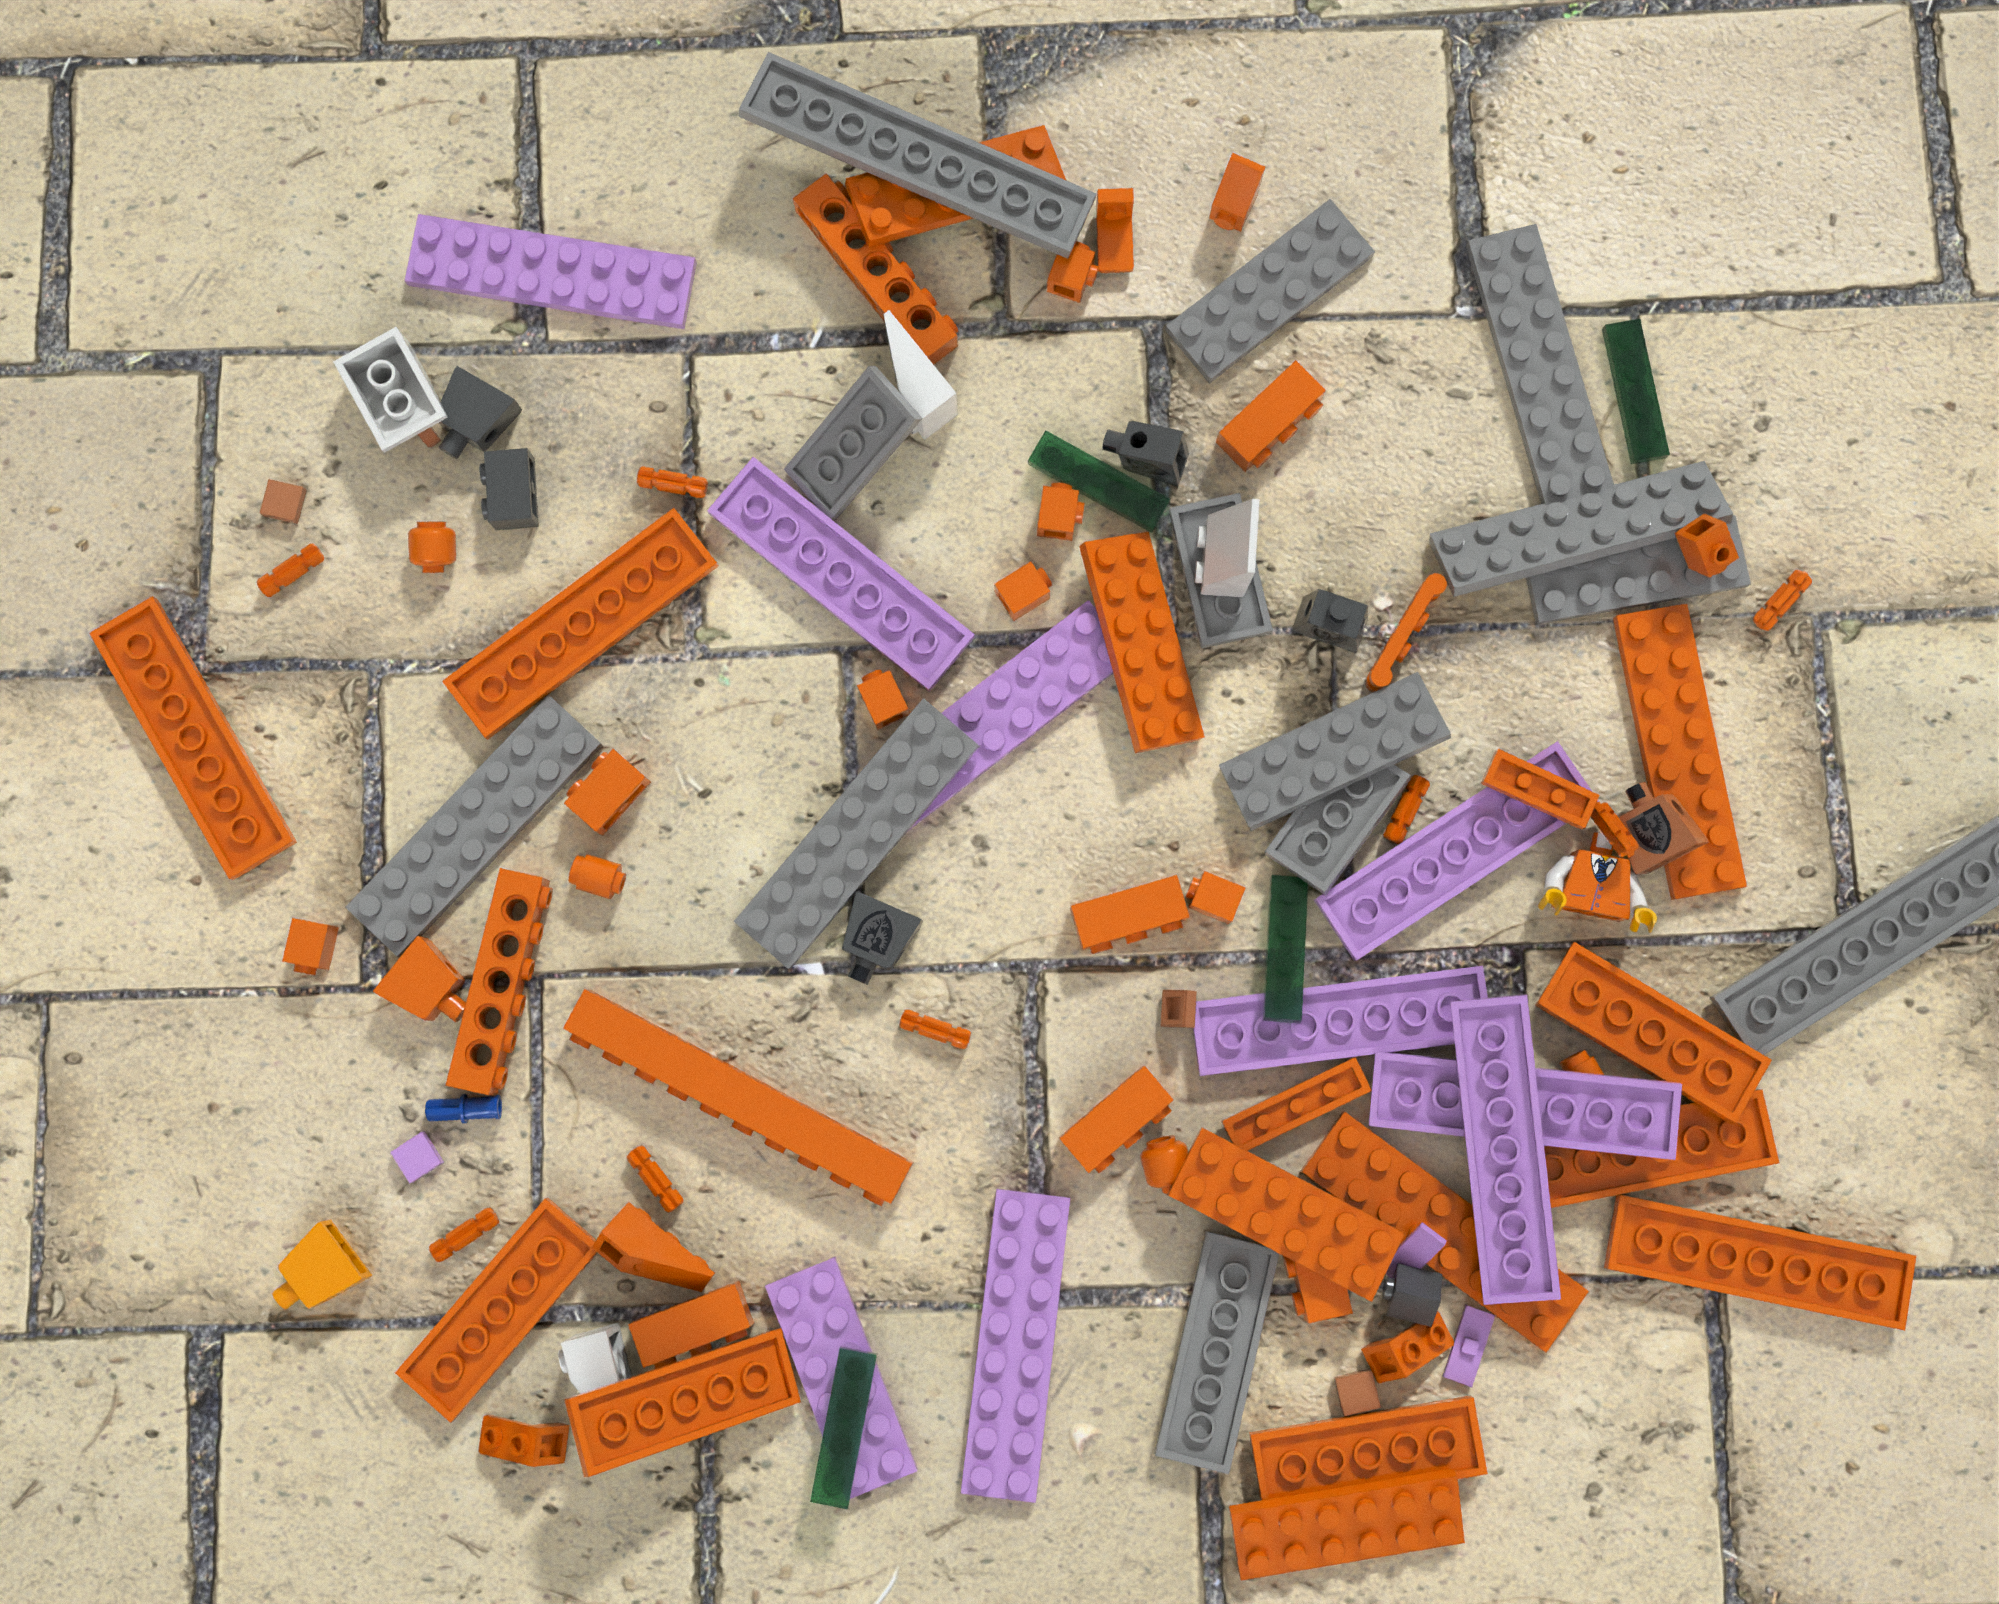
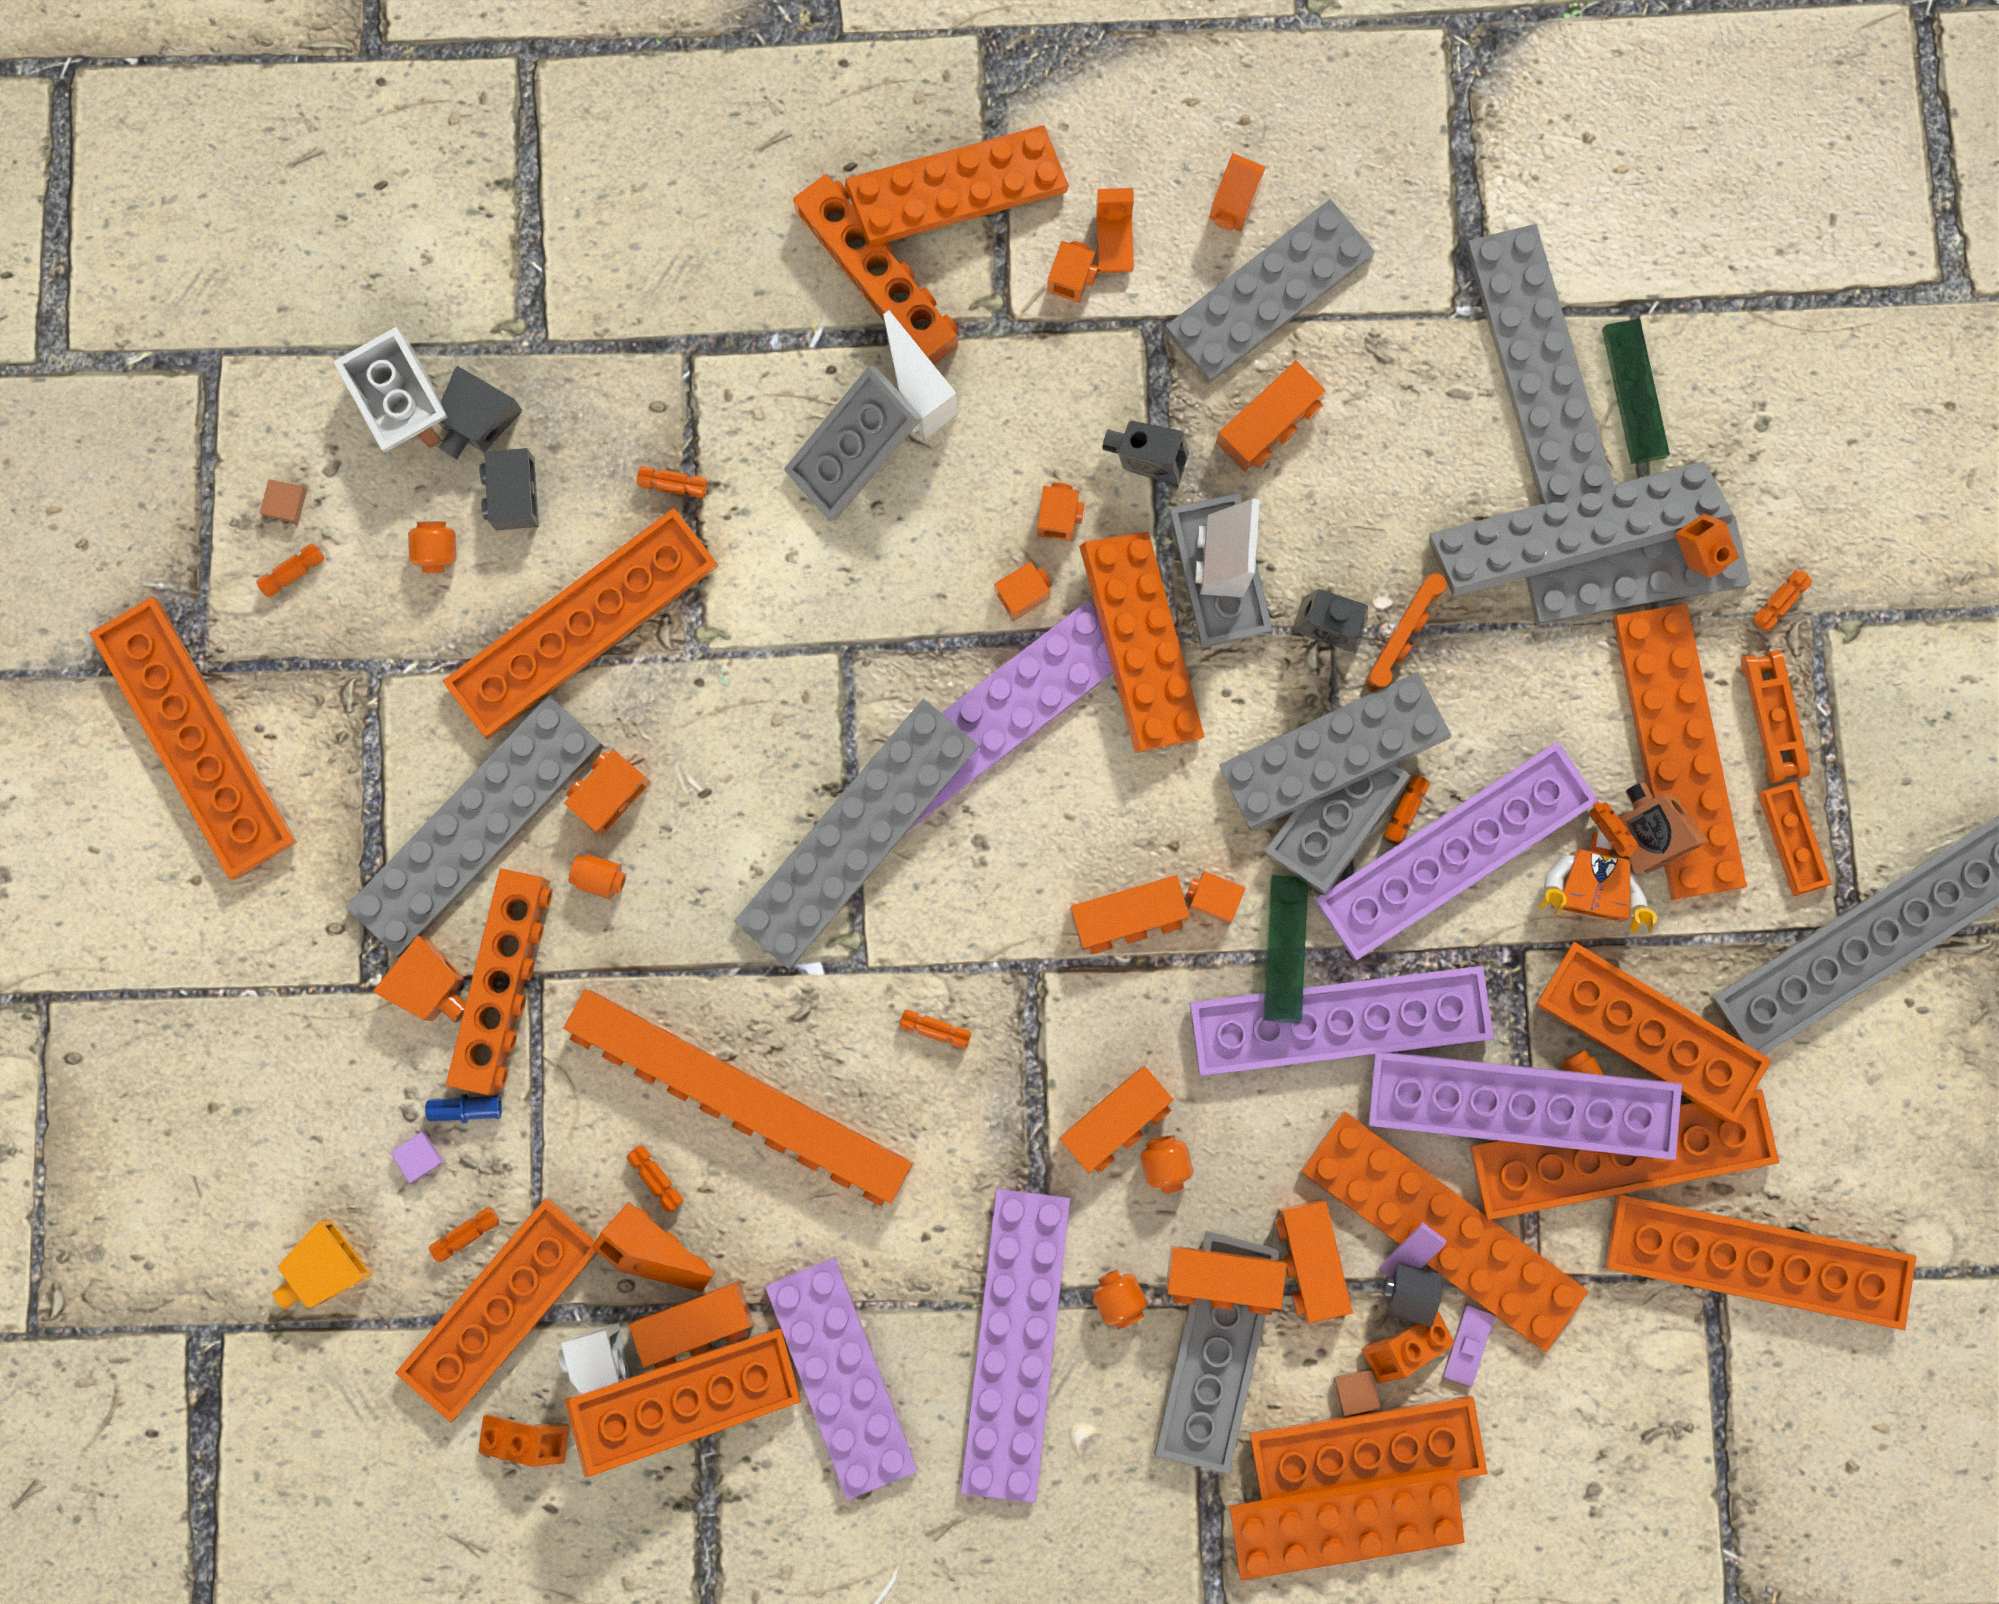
(310, 946): orange brick -> none
(551, 271): lavender plate -> none
(841, 574): lavender plate -> none
(843, 1427): clear green plate -> none
(877, 936): dark grey torso -> none
(882, 698): orange brick -> none
(917, 155): light grey plate -> none
(1098, 481): clear green plate -> none
(1119, 1299): none -> orange head
(1178, 1008): nougat tile -> none
(1225, 1279): none -> orange brick
(1286, 1214): orange plate -> none
(1297, 1105): orange plate -> none
(1505, 1150): lavender plate -> none
(1540, 789): orange plate -> none
(1776, 716): none -> orange plate
(1794, 838): none -> orange tile

